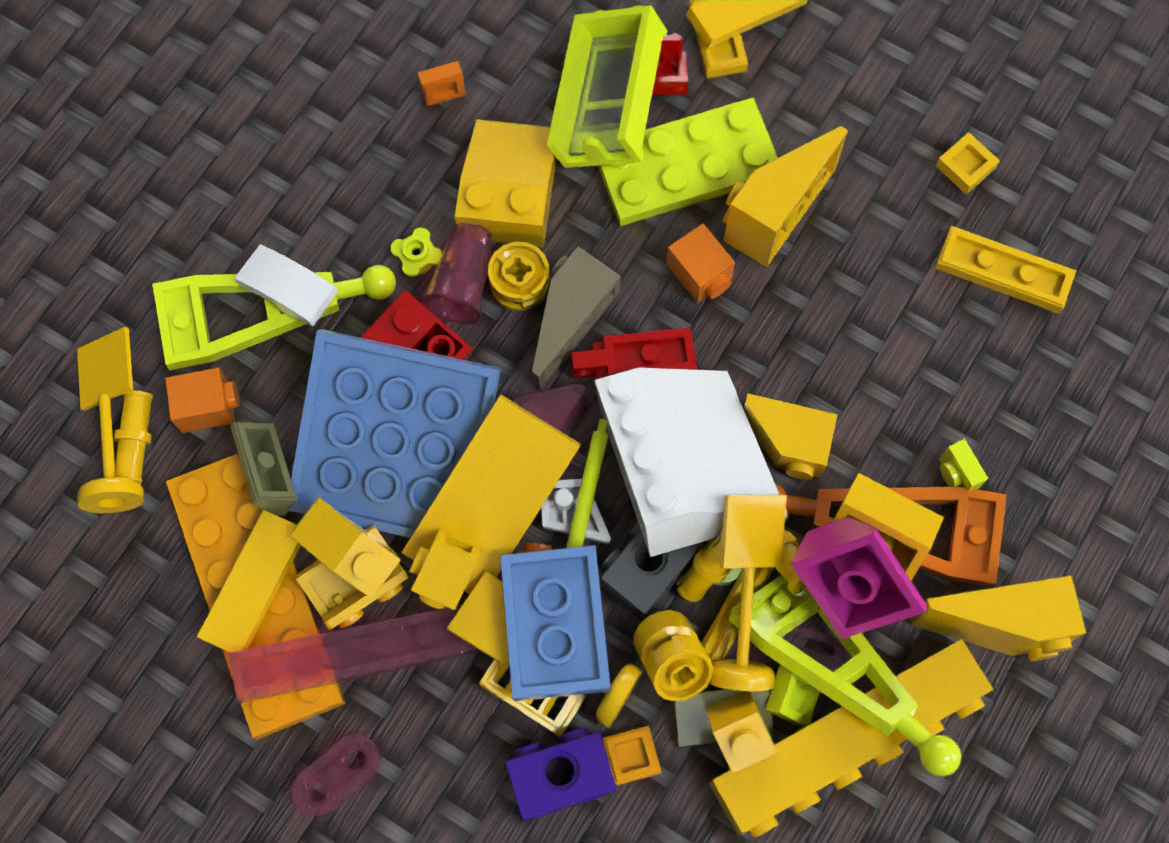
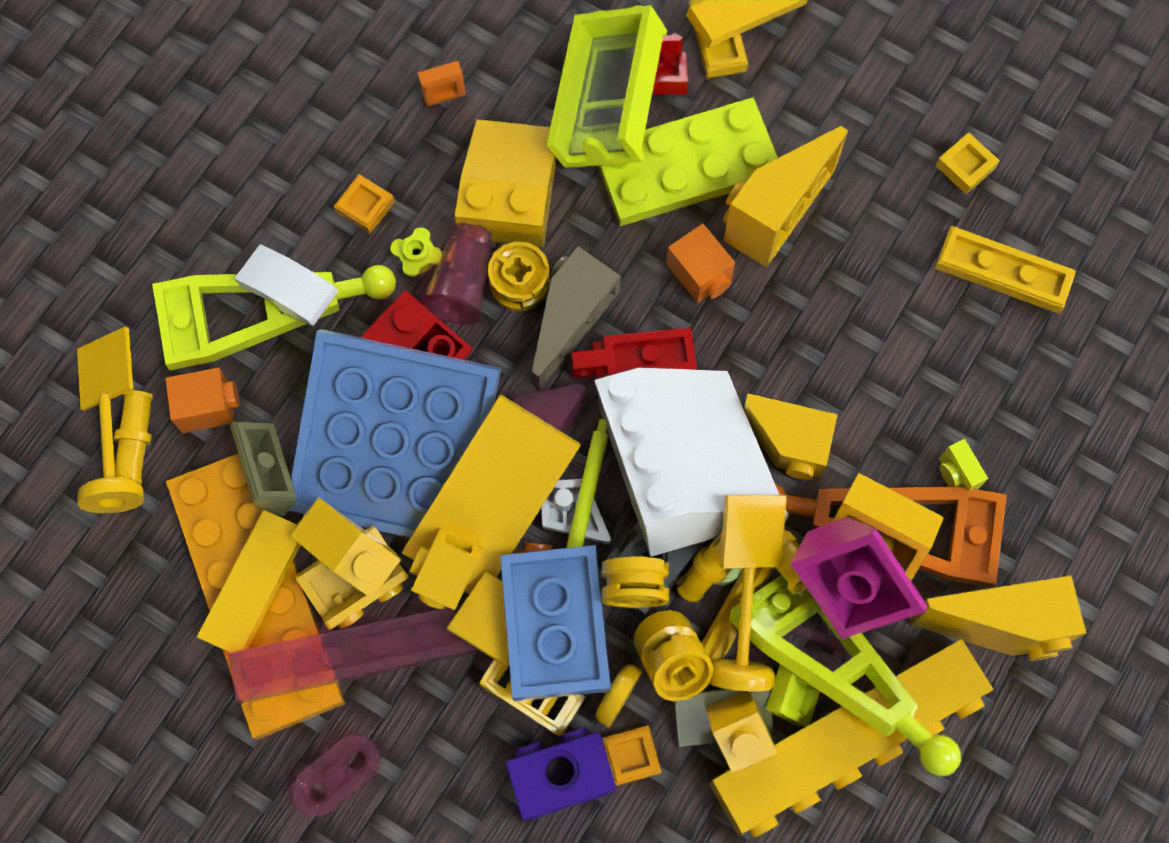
(364, 204): none -> light orange tile
(635, 582): none -> yellow wheel

